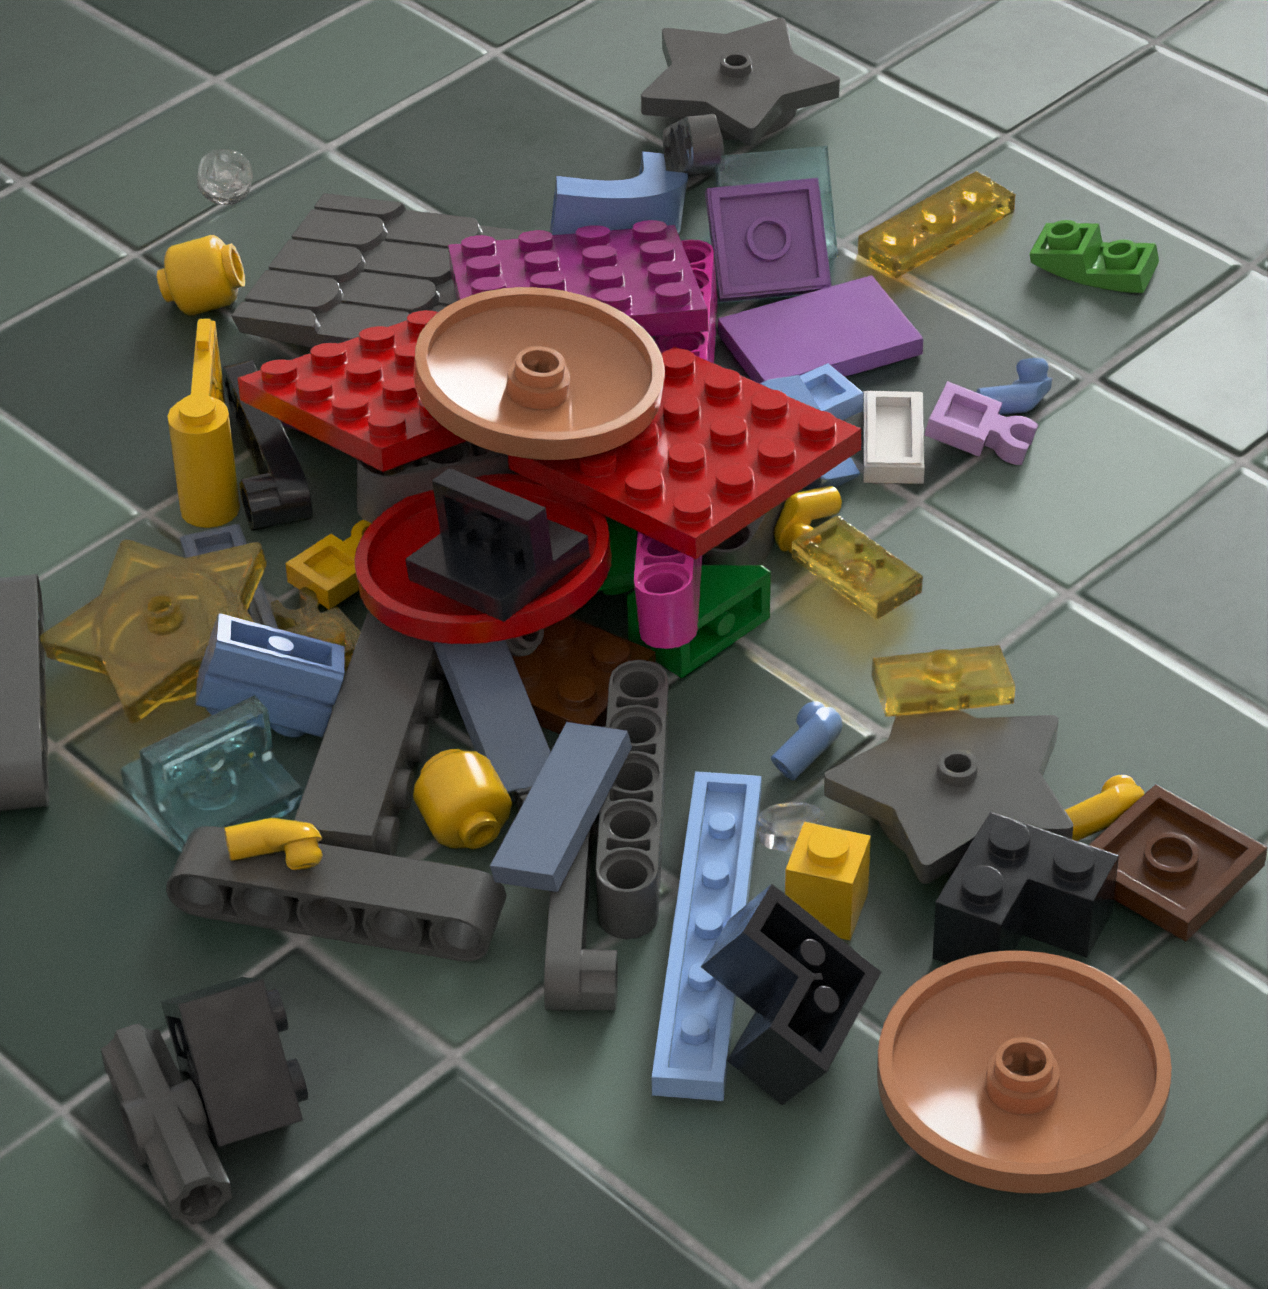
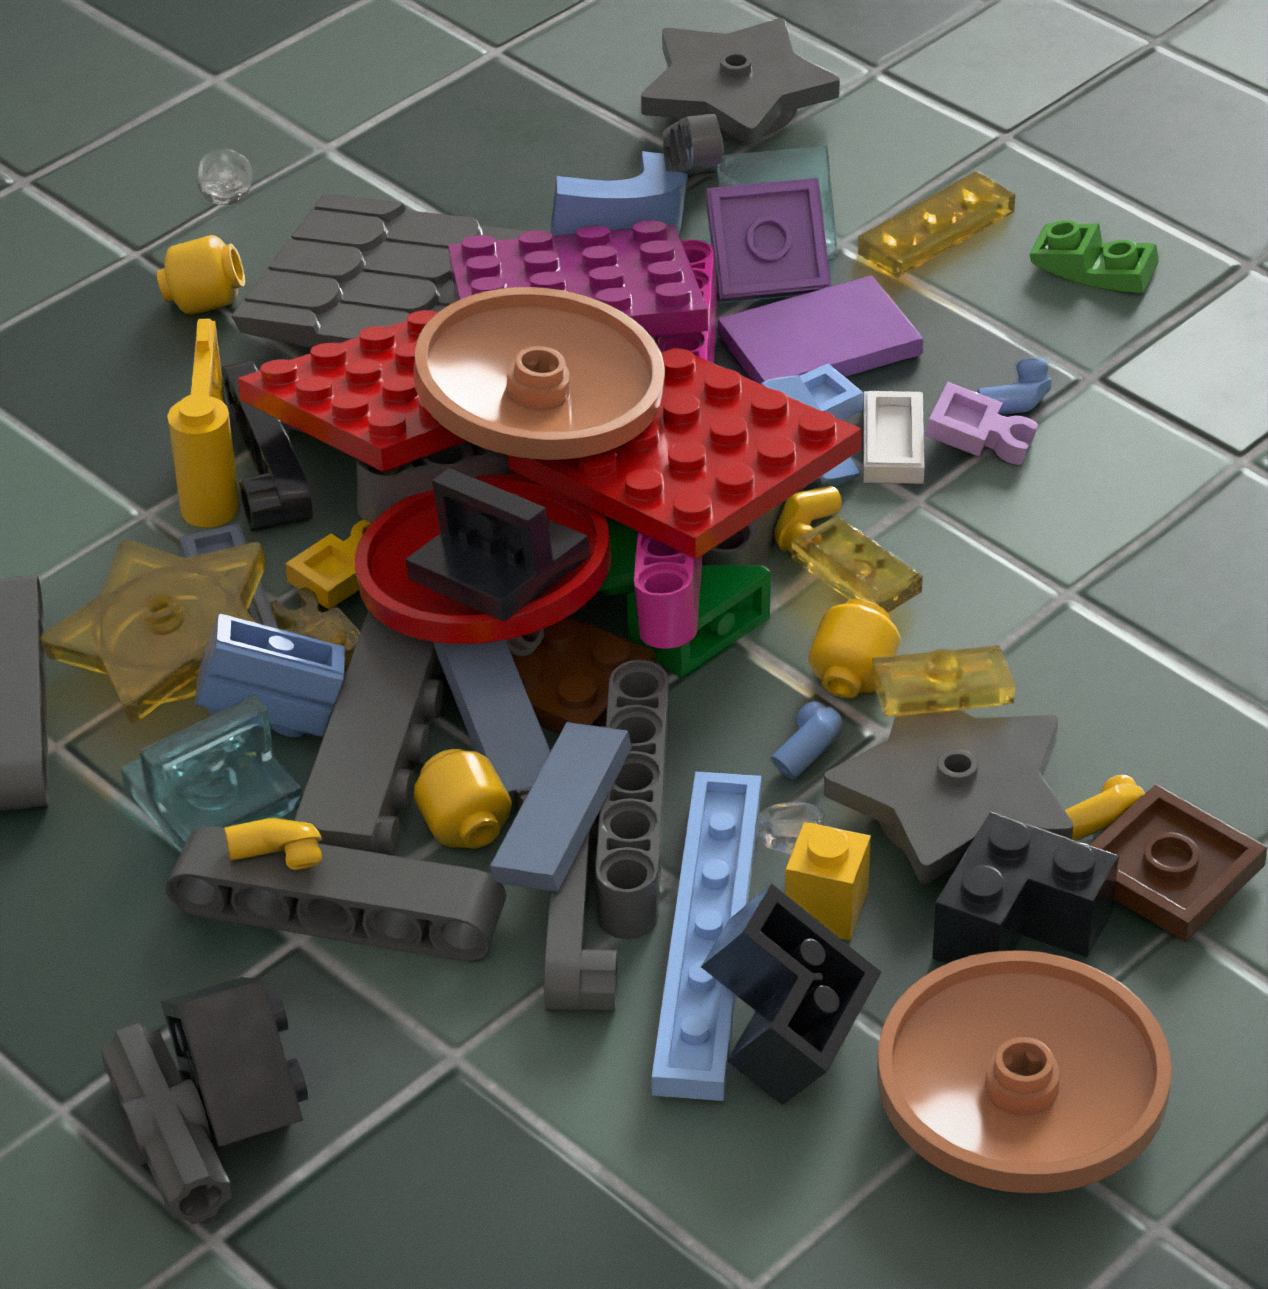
(847, 643): none -> yellow head

